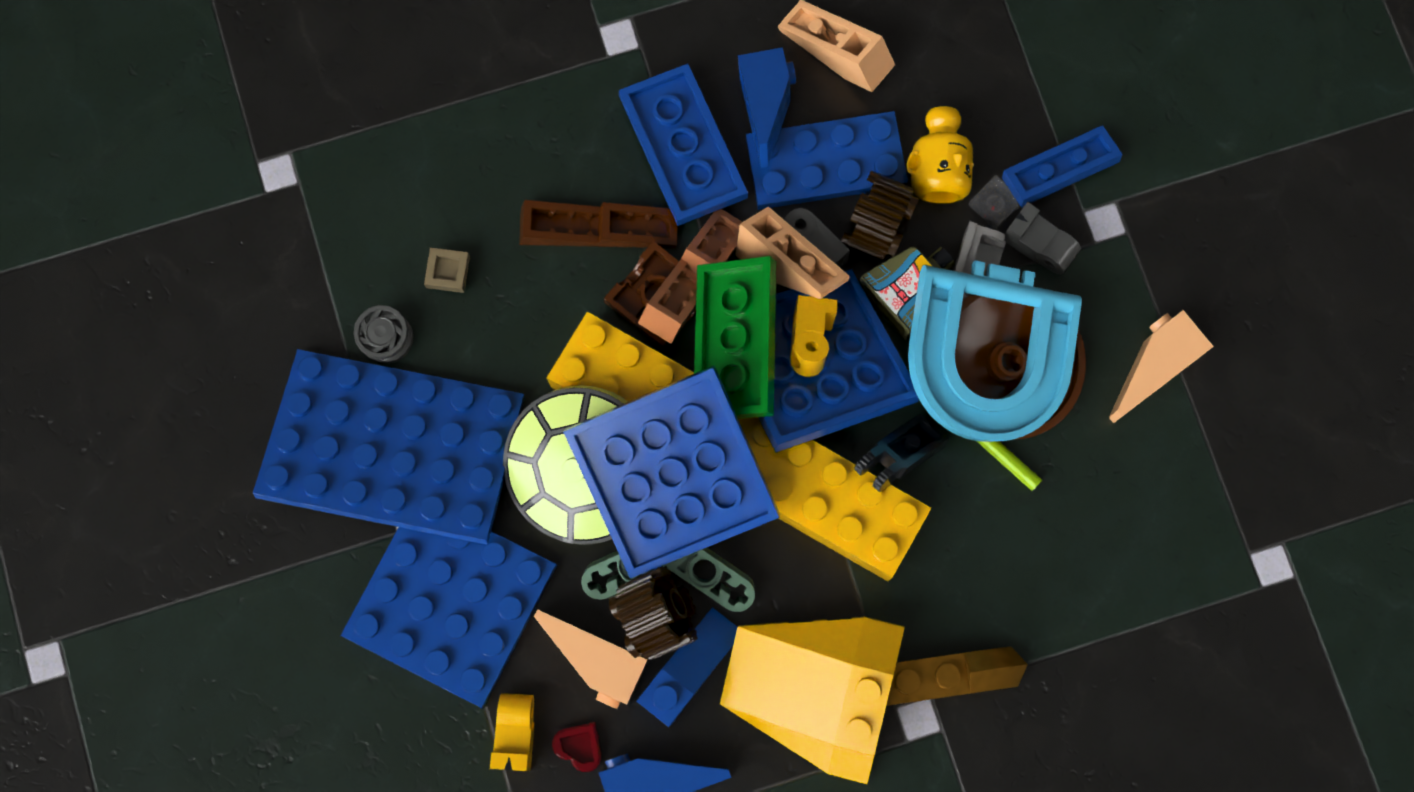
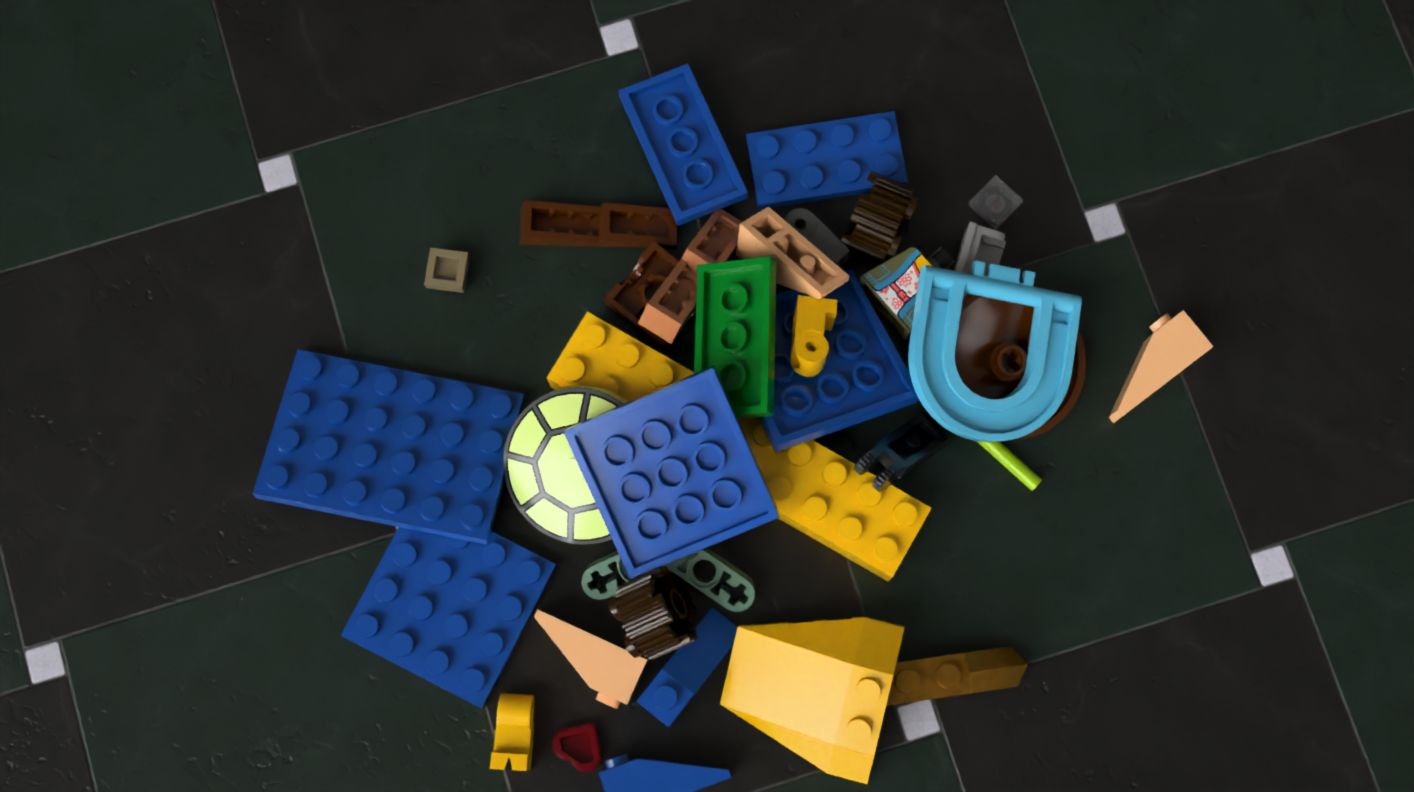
(383, 335): dark grey wheel -> none
(767, 95): blue slope -> none
(839, 44): light nougat slope -> none
(942, 159): yellow piece -> none
(1042, 240): dark grey leg -> none
(1062, 166): blue plate -> none

